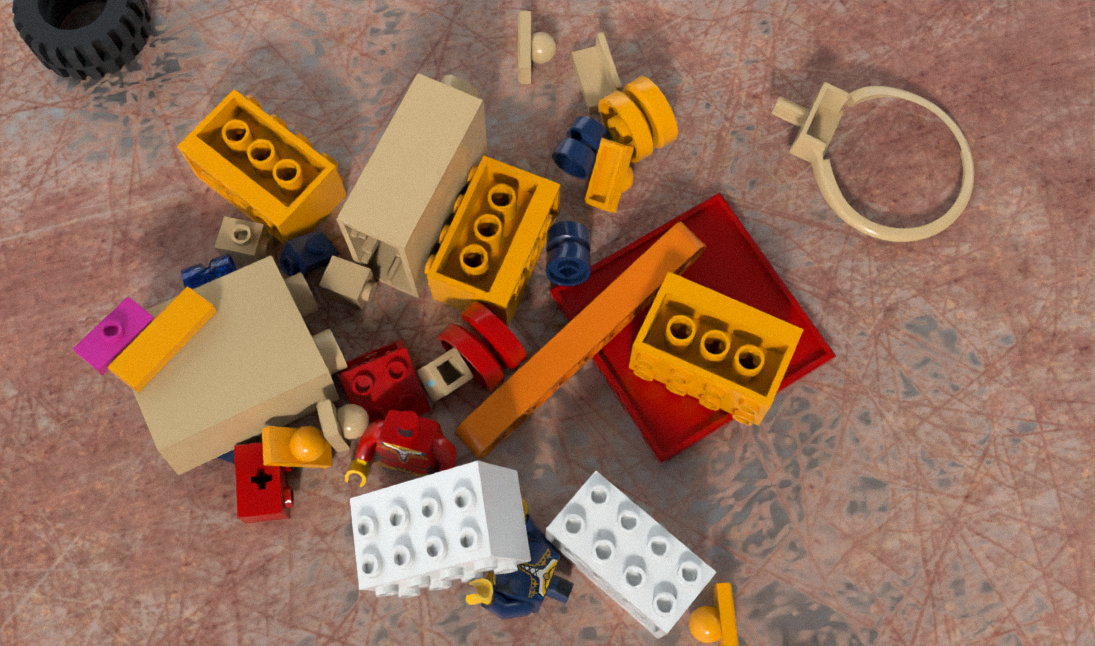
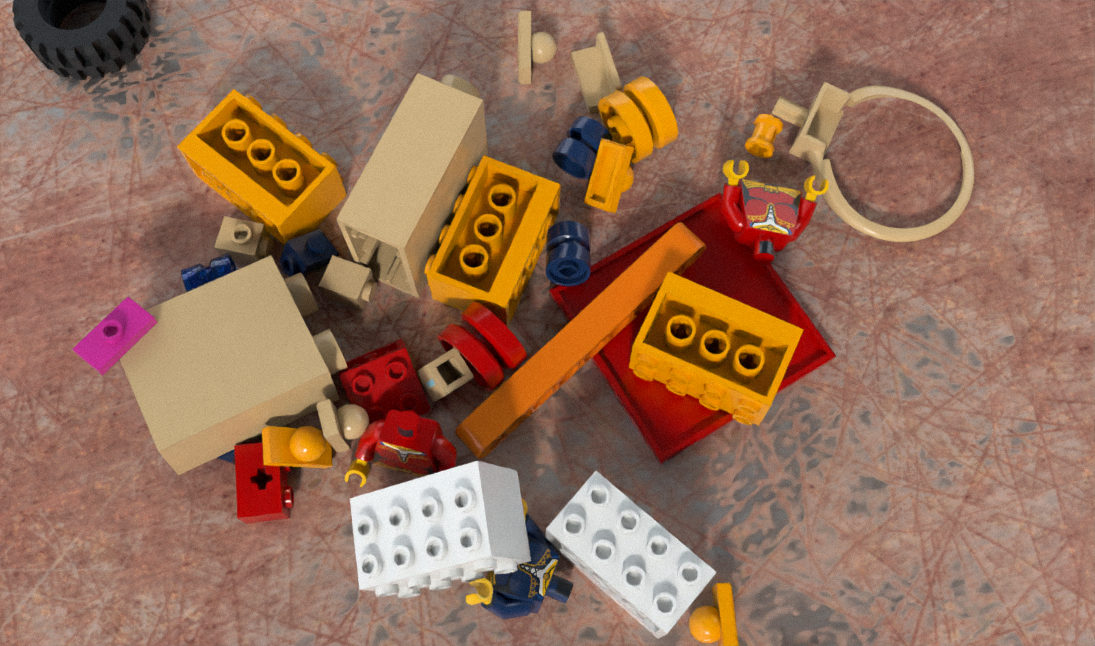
(162, 339): light orange tile -> none
(763, 136): none -> light orange bush
(765, 213): none -> red torso

